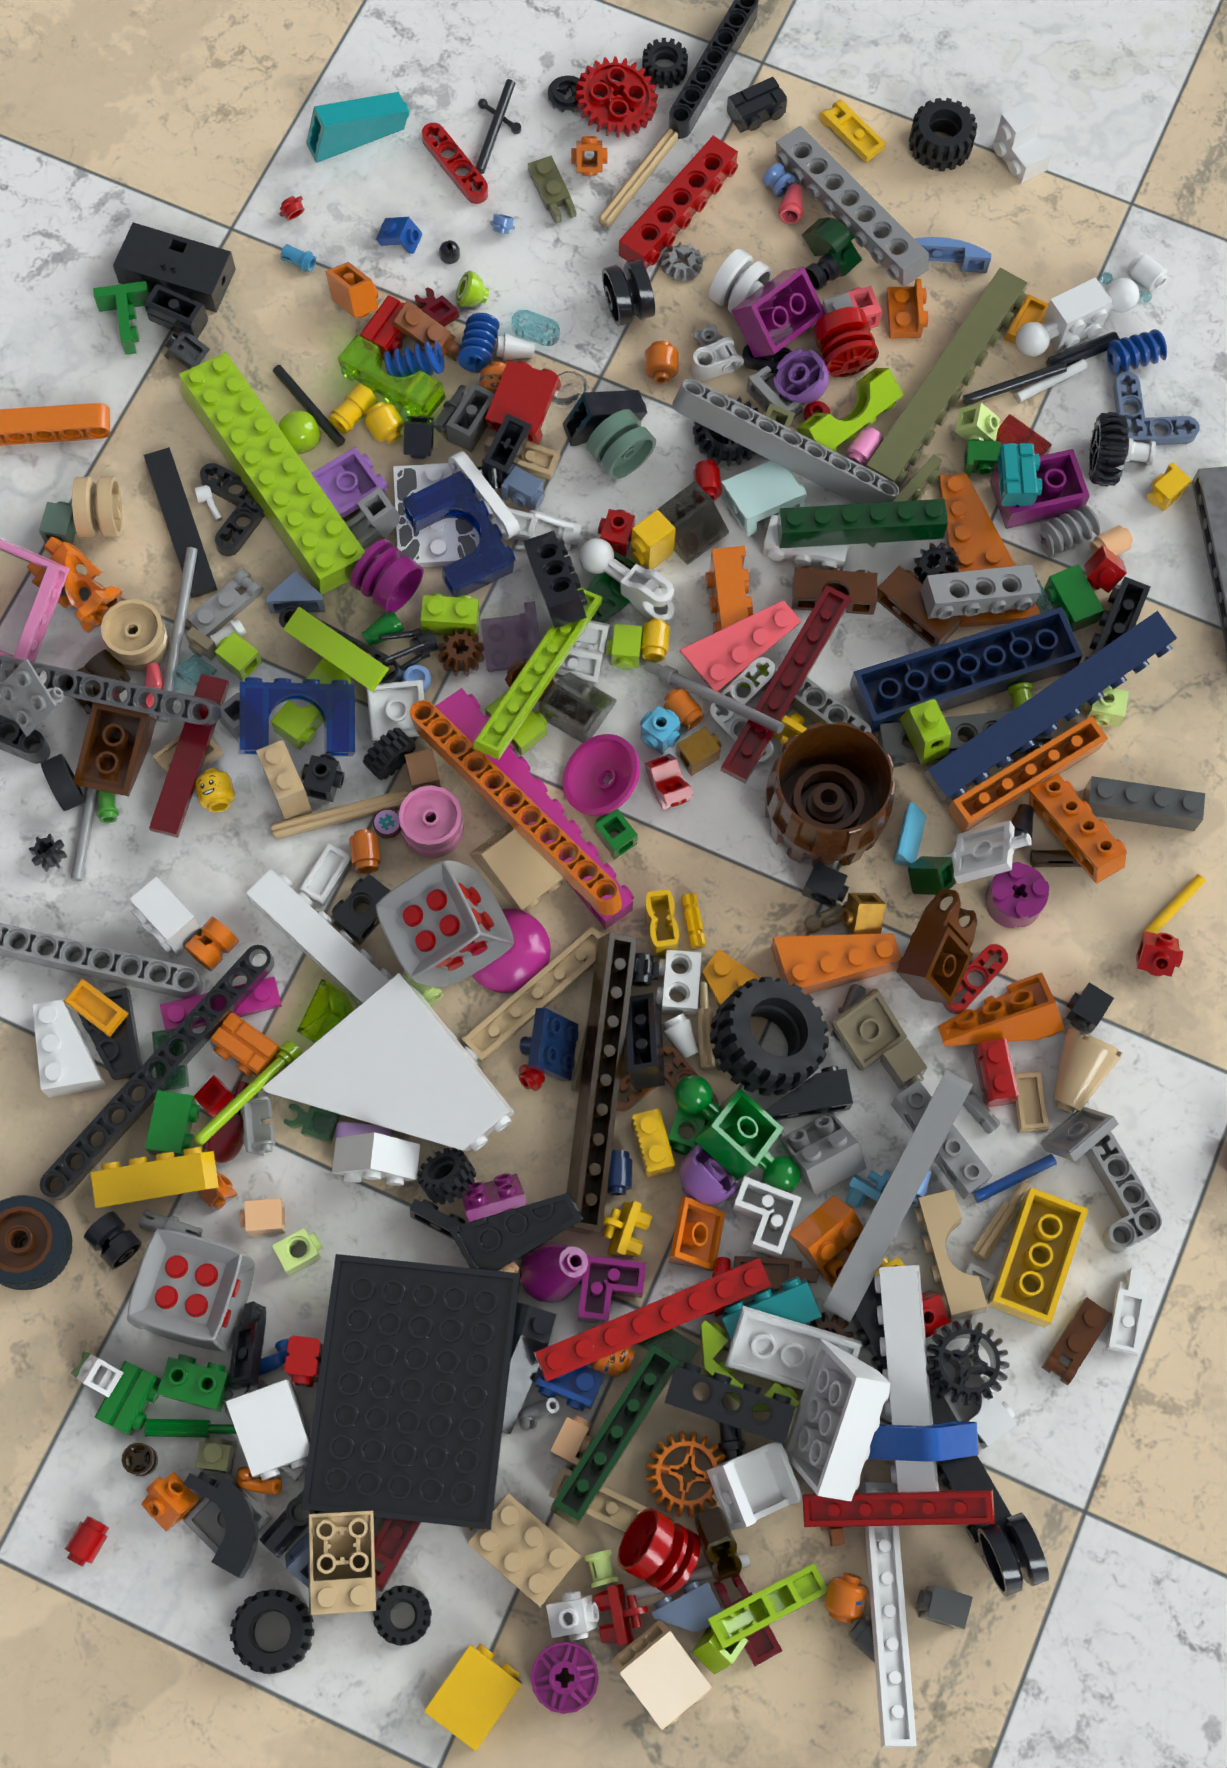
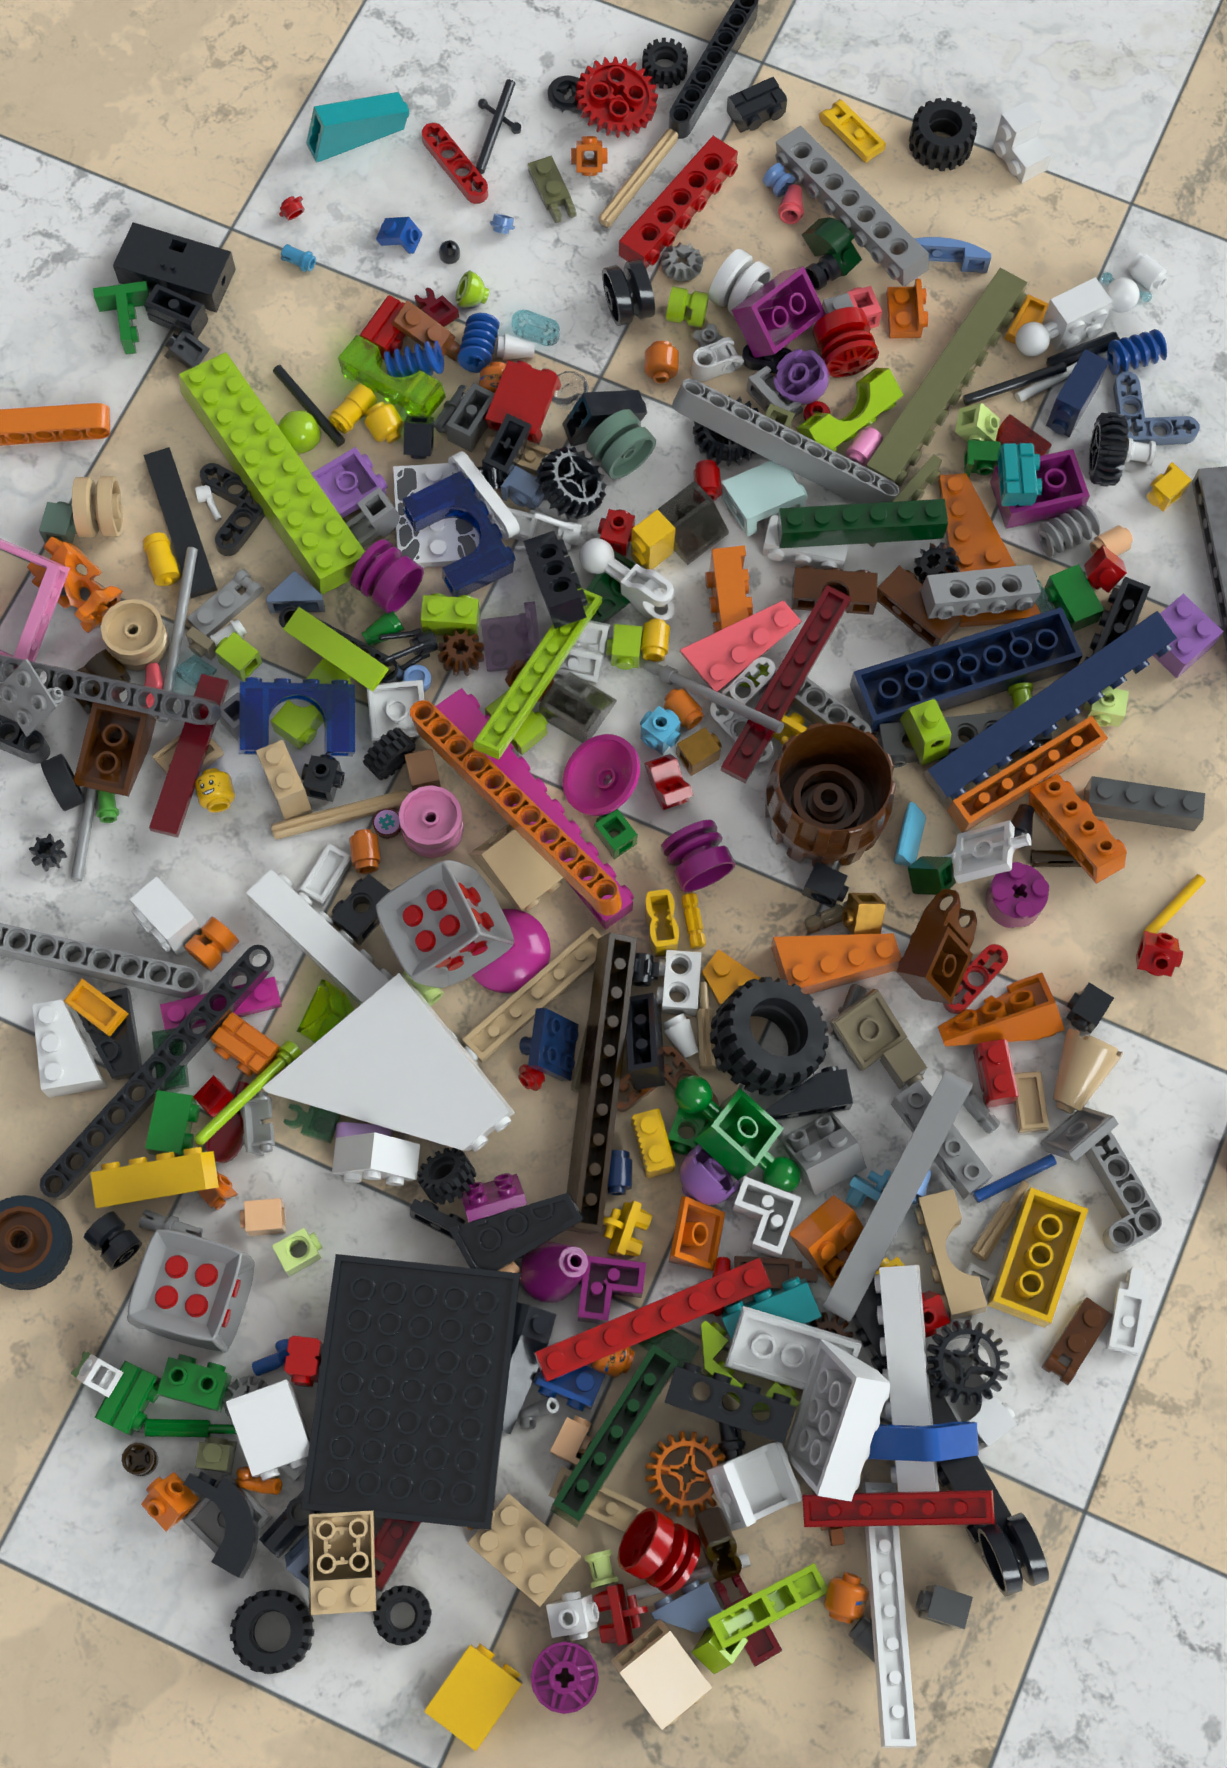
(86, 1541): red brick -> none
(161, 561): none -> yellow piece
(247, 1347): black hinge -> none
(352, 290): orange brick -> none
(570, 483): none -> black gear
(680, 300): none -> lime wheel
(698, 855): none -> magenta wheel
(1077, 393): none -> dark blue brick
(1194, 635): none -> medium lavender brick

